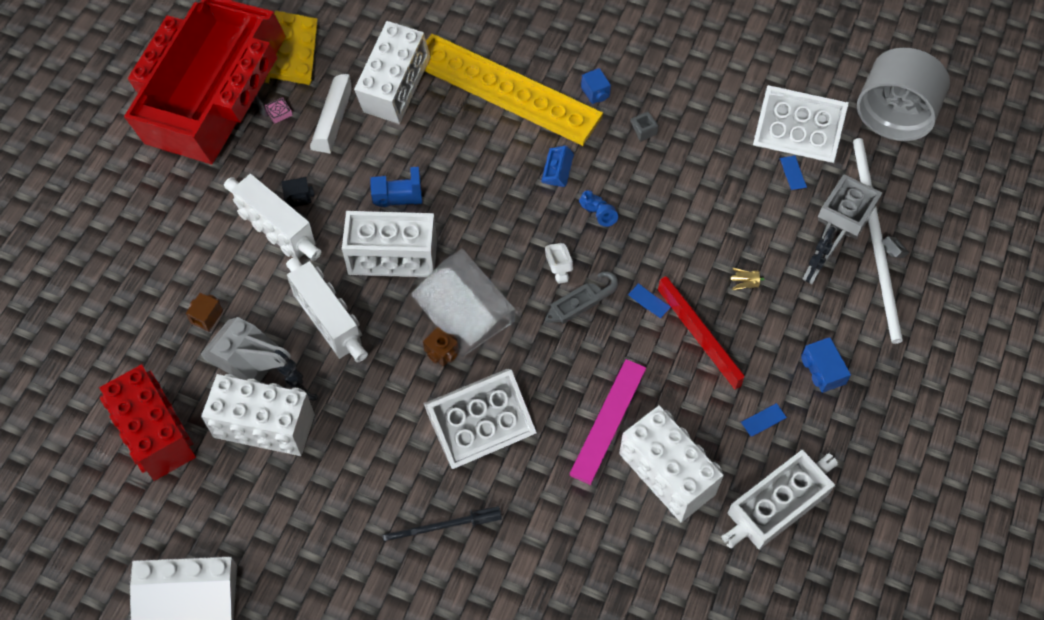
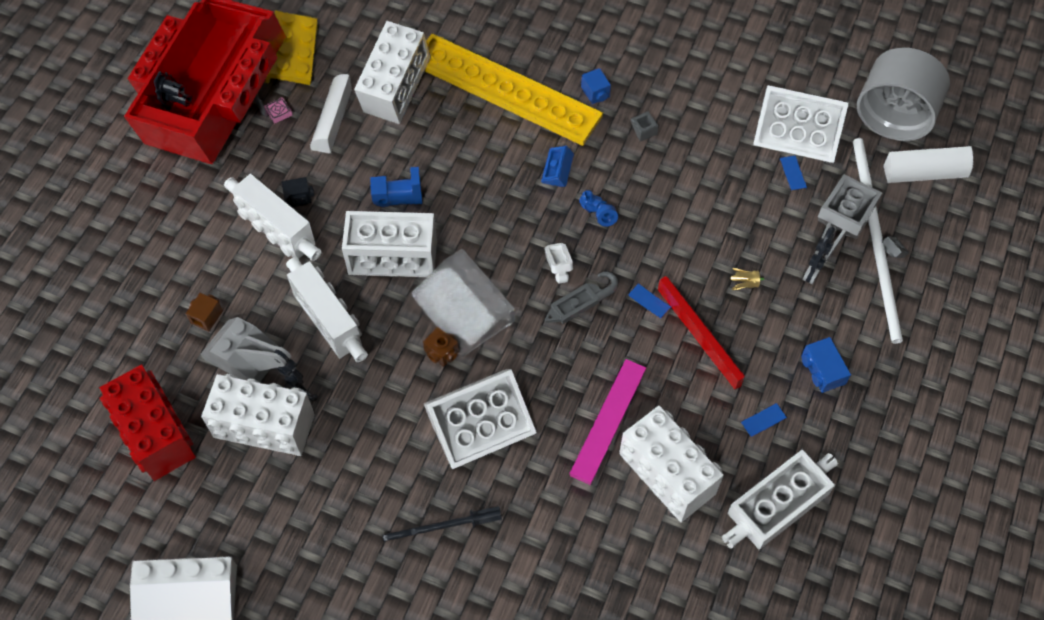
(170, 91): none -> black connector
(929, 164): none -> white brick

